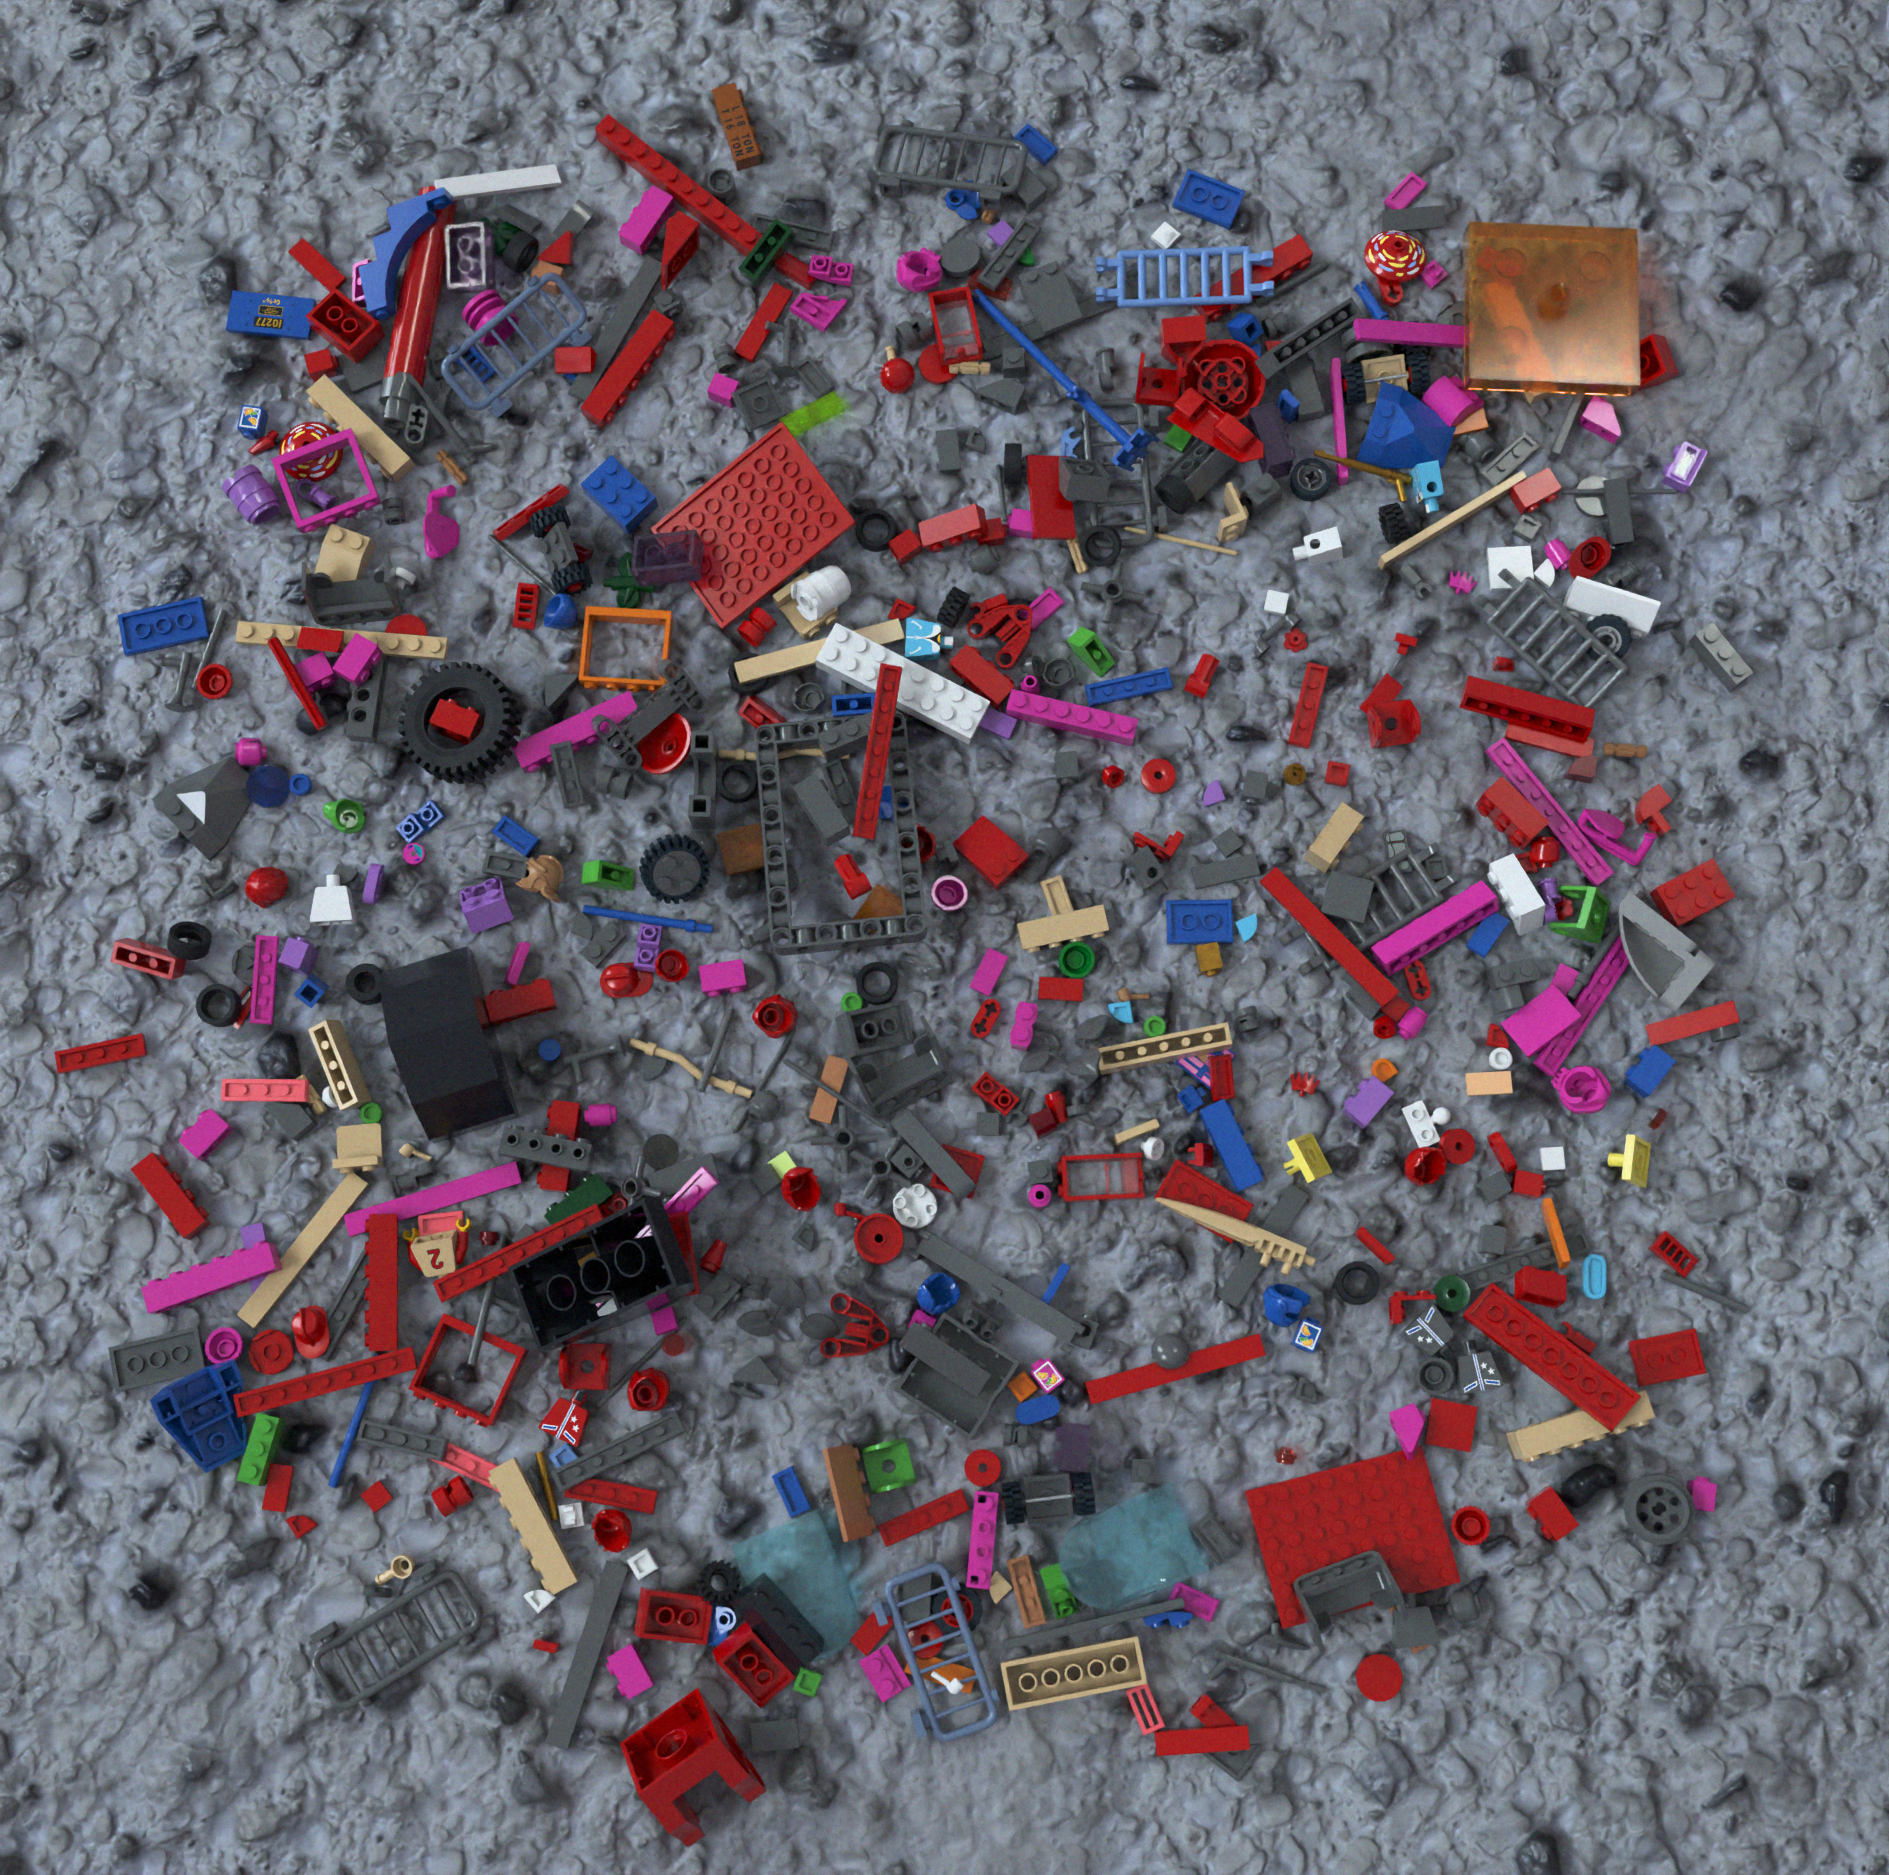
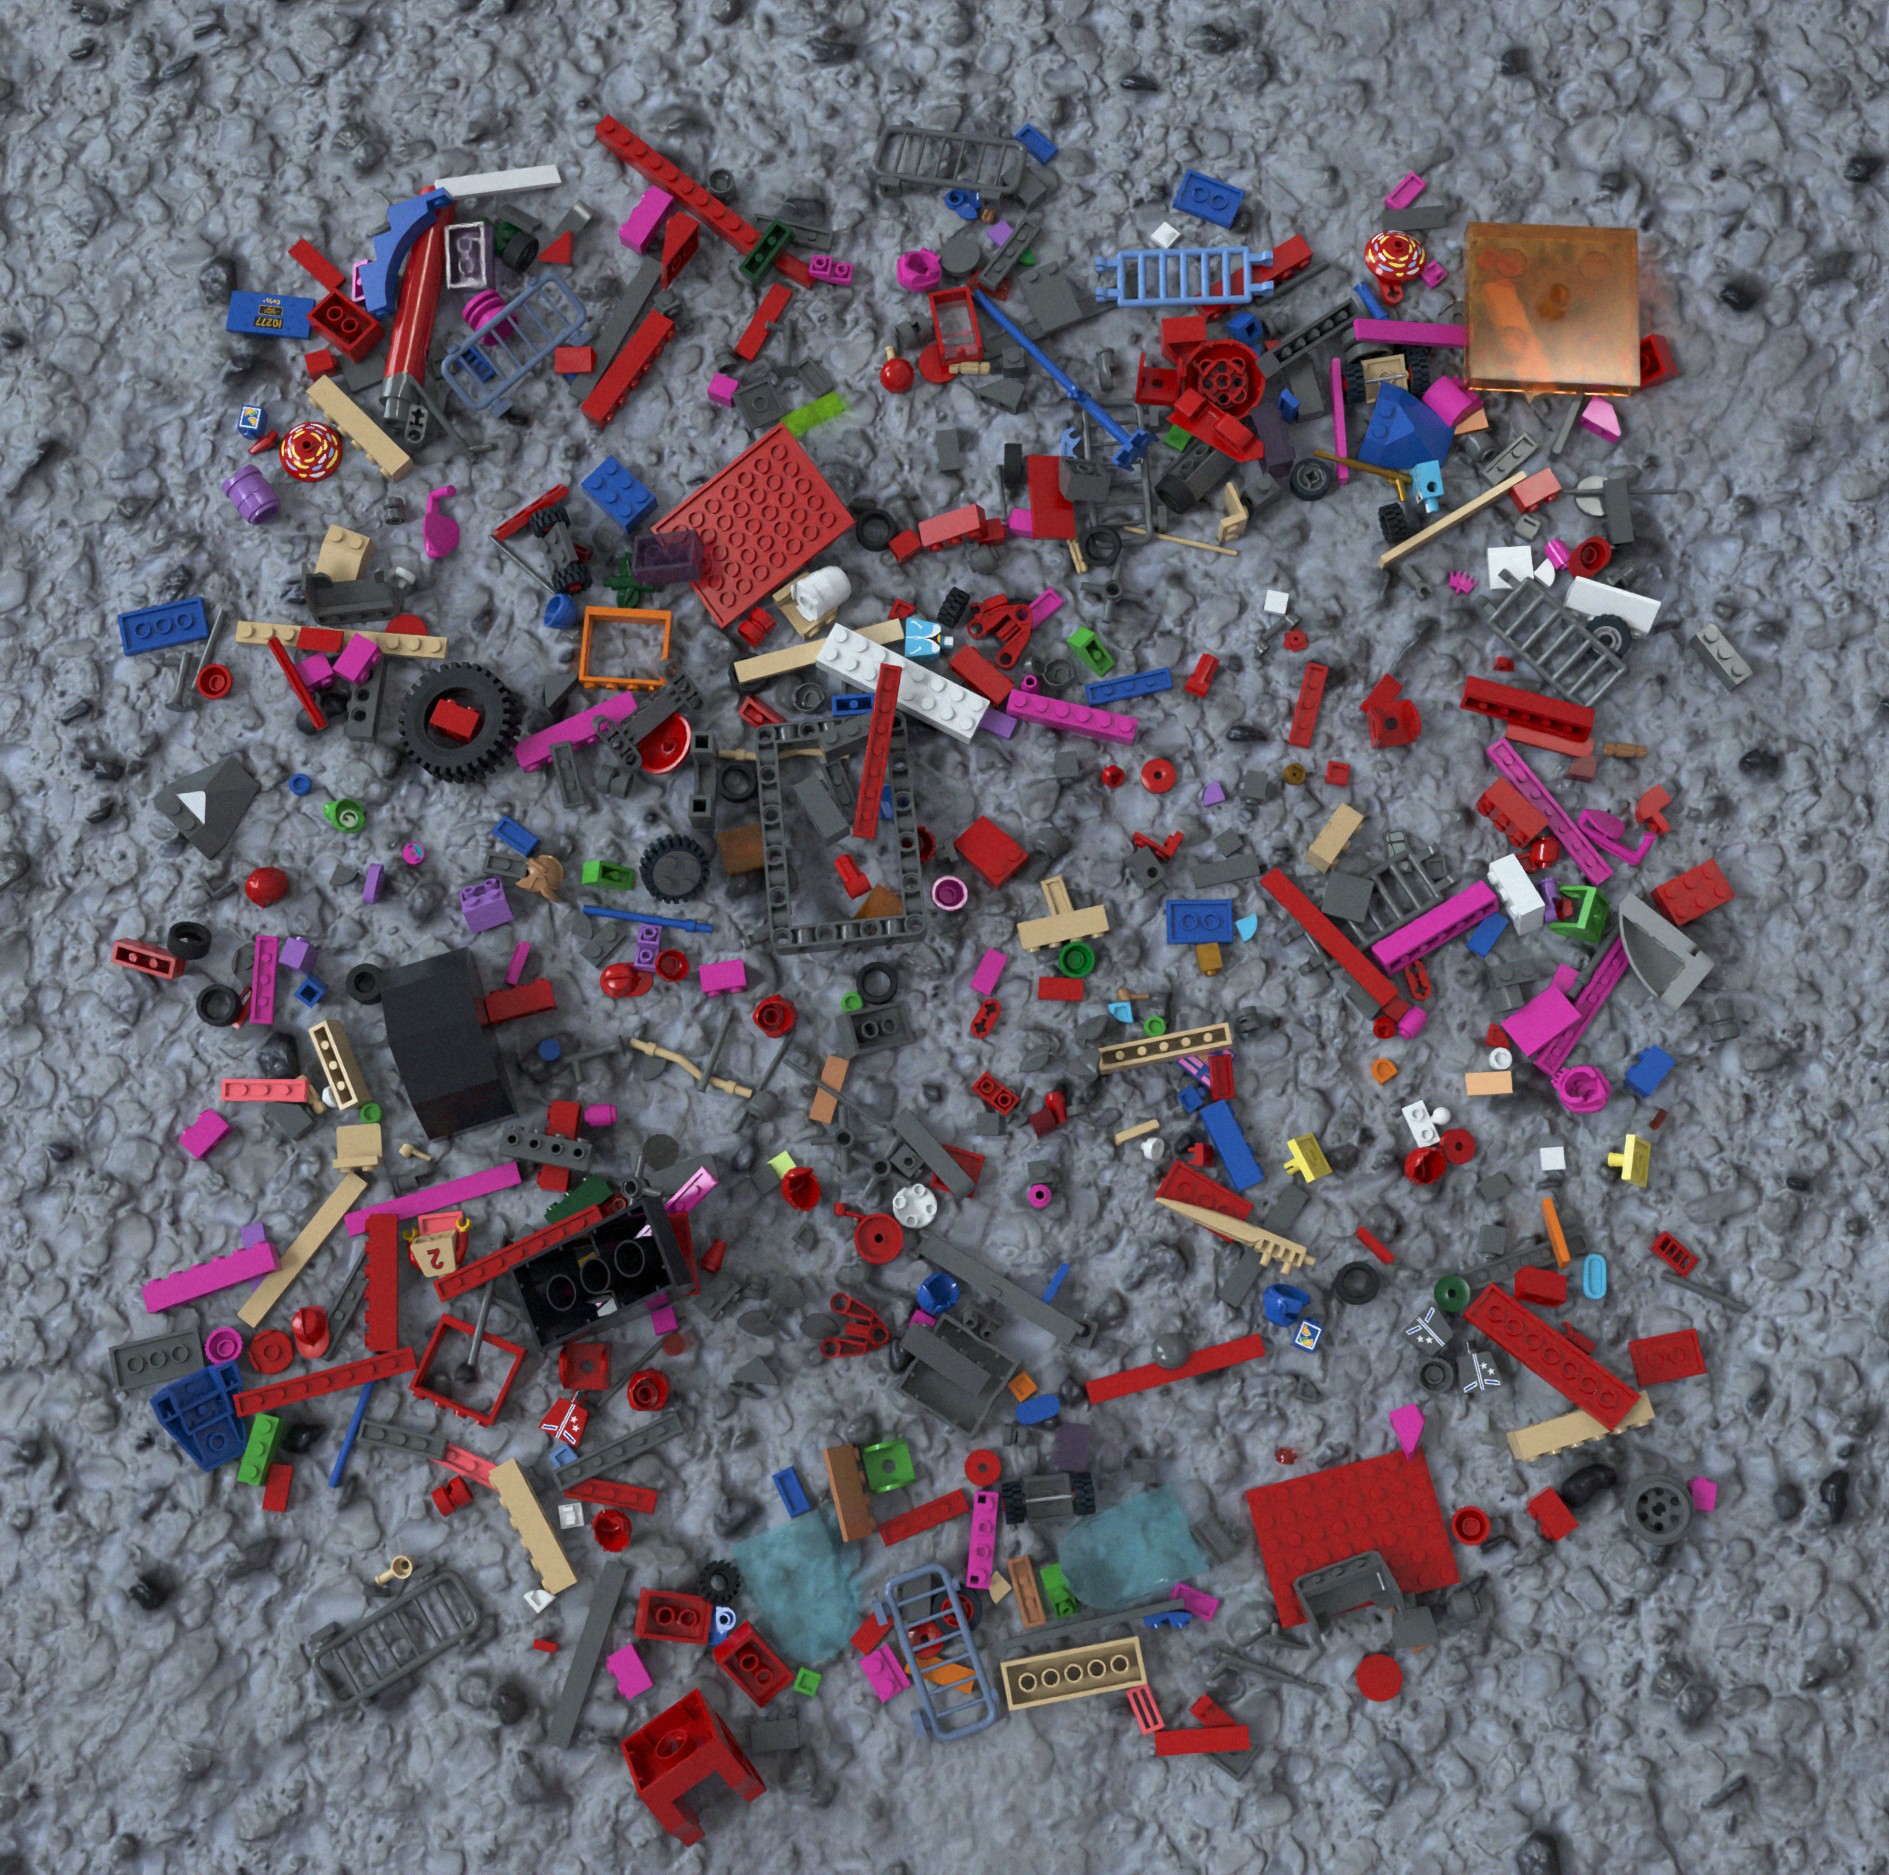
(101, 1053): red plate -> none
(171, 1196): red brick -> none
(250, 751): dark pink head -> none
(268, 786): clear blue tile -> none
(301, 1525): red tile -> none
(316, 450): dark pink window -> none
(316, 495): medium lavender connector -> none
(332, 904): white torso -> none
(377, 1496): red tile -> none
(421, 822): blue slope -> none
(452, 467): medium nougat axle -> none
(488, 1237): dark red plate -> none
(520, 596): red slope -> none
(543, 268): nougat brick -> none
(547, 1486): pearl gold bar -> none
(642, 1564): white tile -> none
(736, 126): dark orange brick -> none
(778, 1622): black slope -> none
(817, 310): dark pink wing -> none
(905, 1079): dark grey windscreen -> none
(953, 1686): white hand -> none
(976, 441): dark grey tile -> none
(1022, 1030): dark pink brick -> none
(1046, 1375): brick -> none
(1101, 1177): clear door -> none
(1303, 1084): red piece -> none
(1320, 547): white torso -> none
(1367, 1102): medium lavender brick -> none
(1397, 1312): red bracket -> none
(1404, 640): red tile -> none
(1450, 1425): red tile -> none
(1502, 1152): red beam -> none
(1527, 1184): red brick -> none
(1683, 467): medium lavender window -> none
(1692, 1023): red tile -> none

